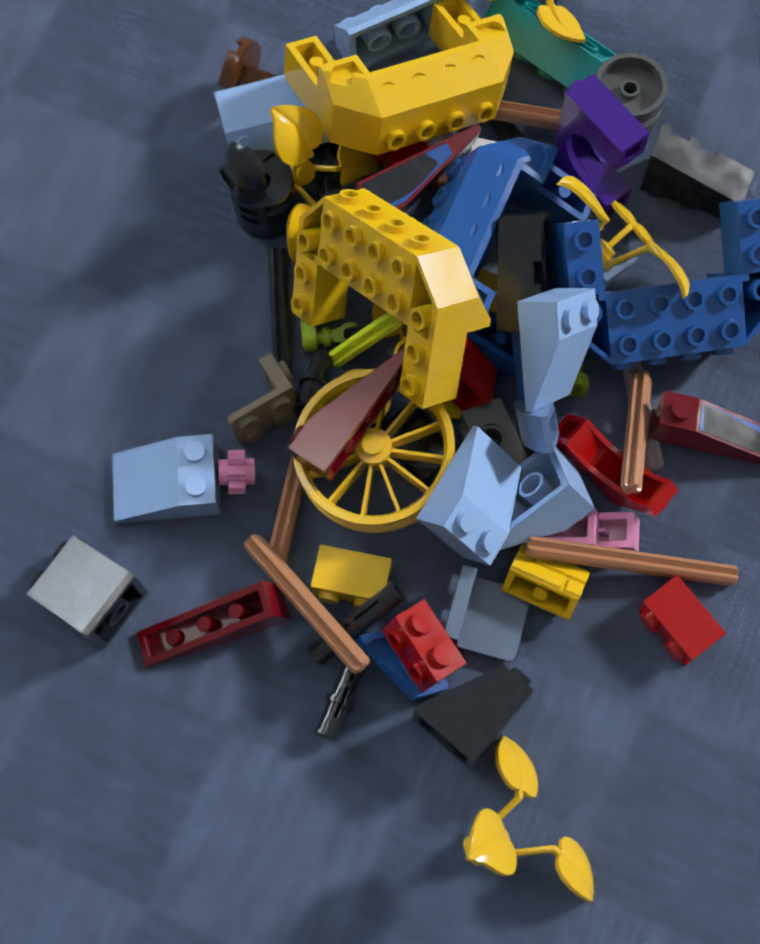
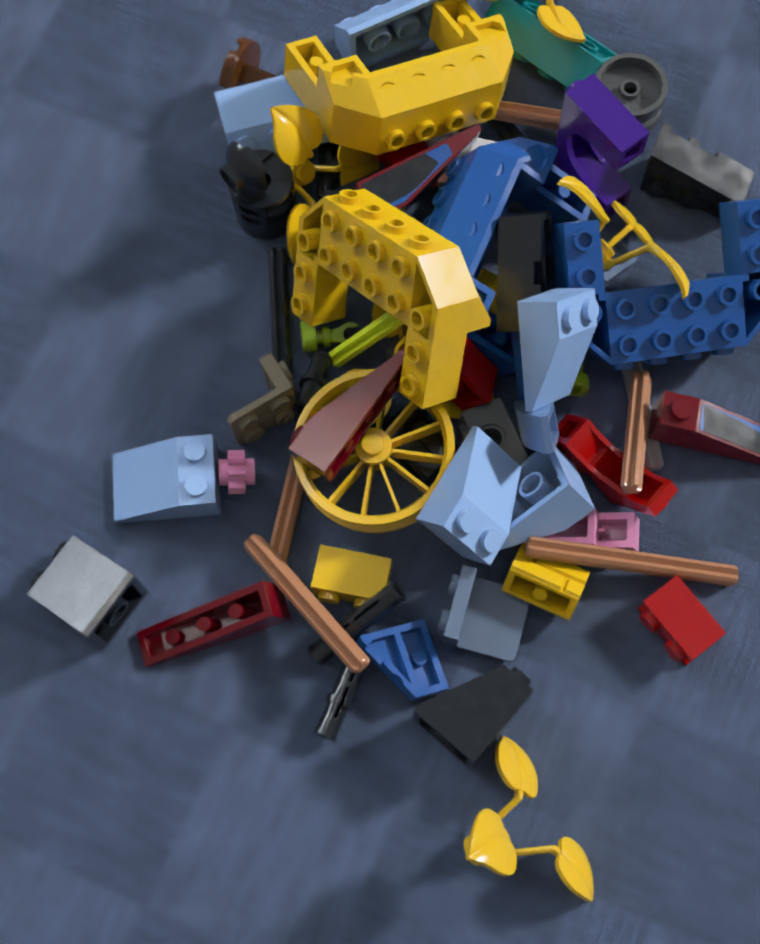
(423, 646): red brick -> none

